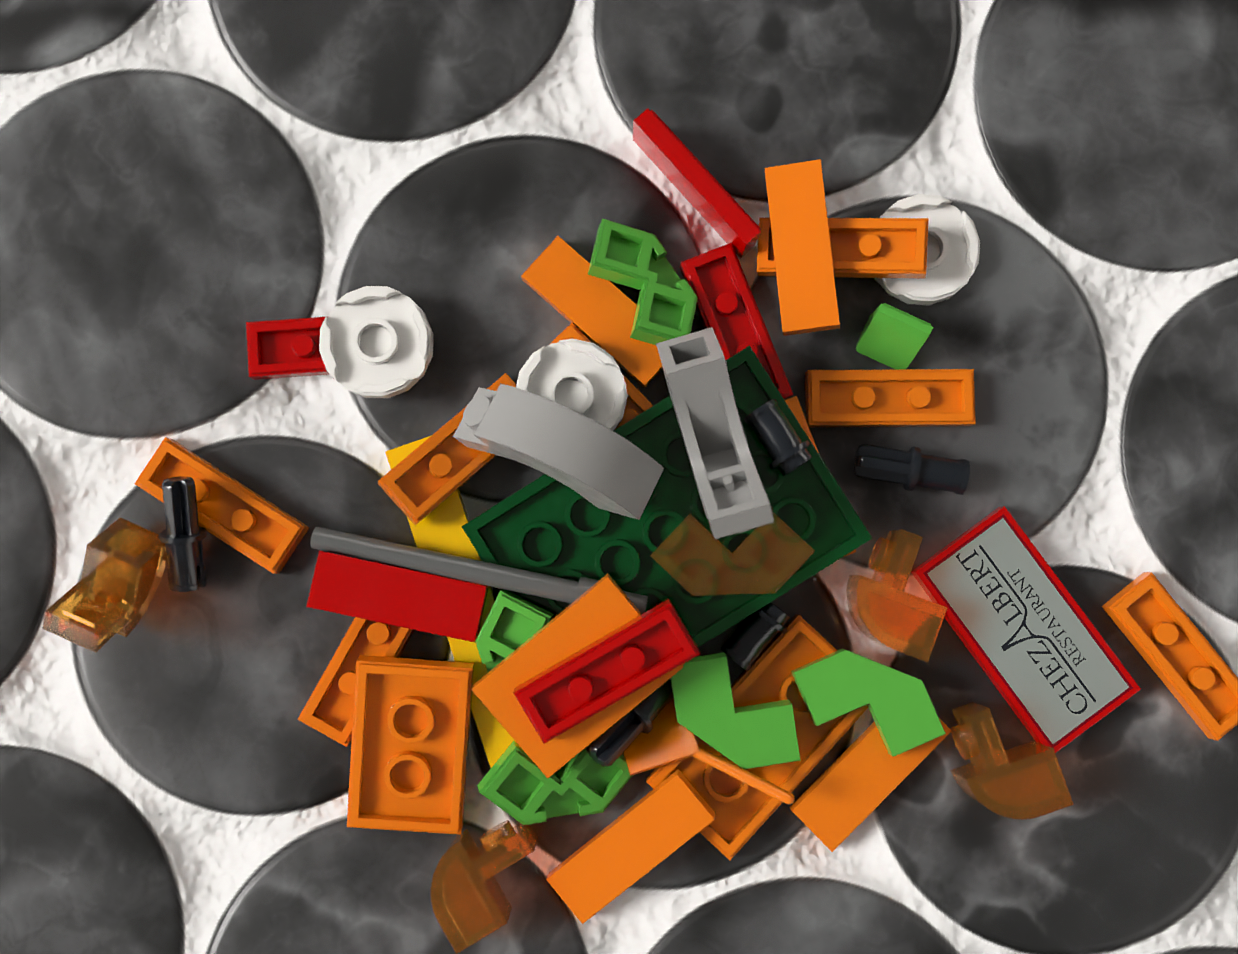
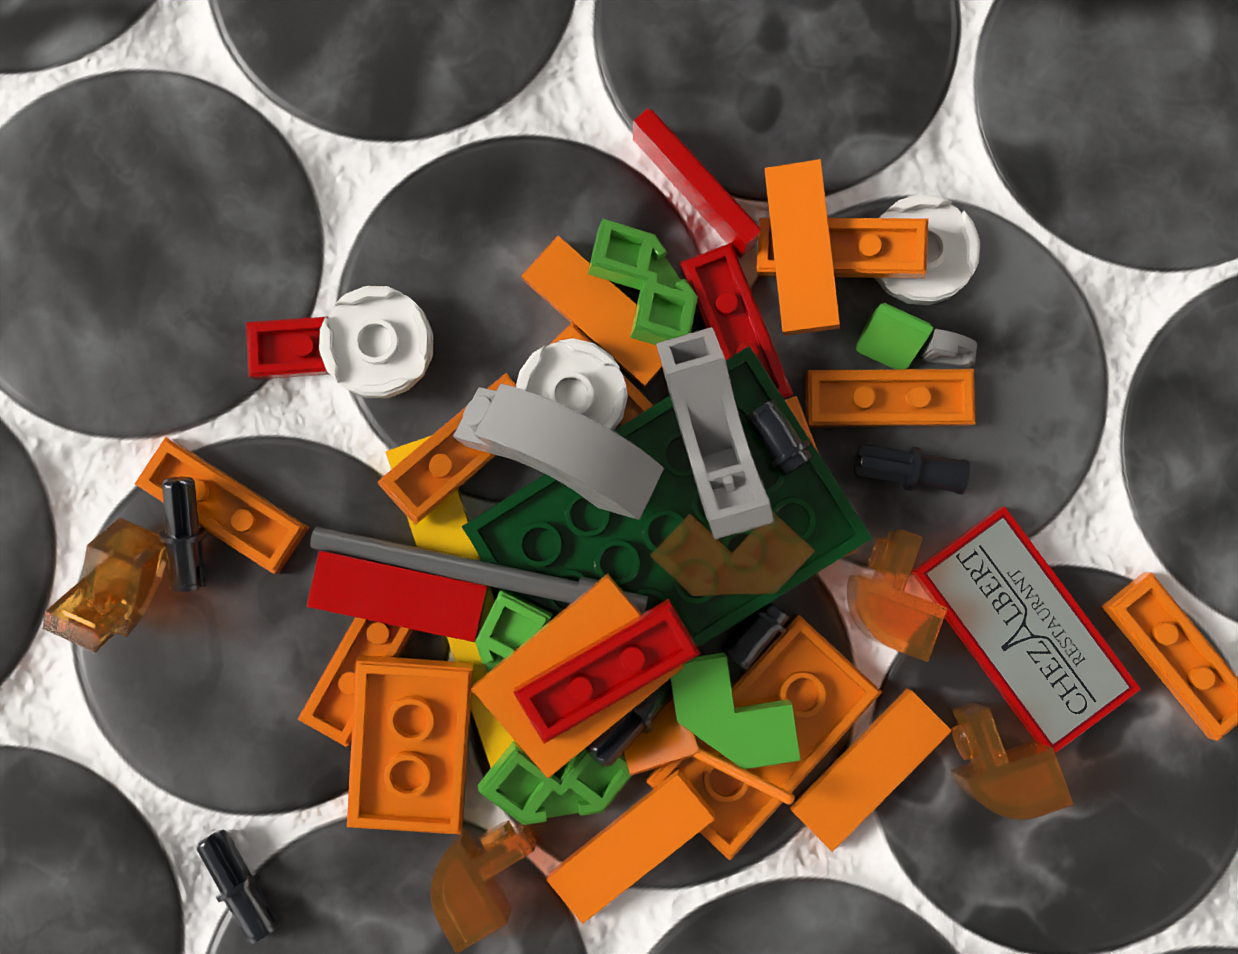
(237, 886): none -> black axle
(895, 699): bright green tile -> none
(949, 349): none -> light grey tile

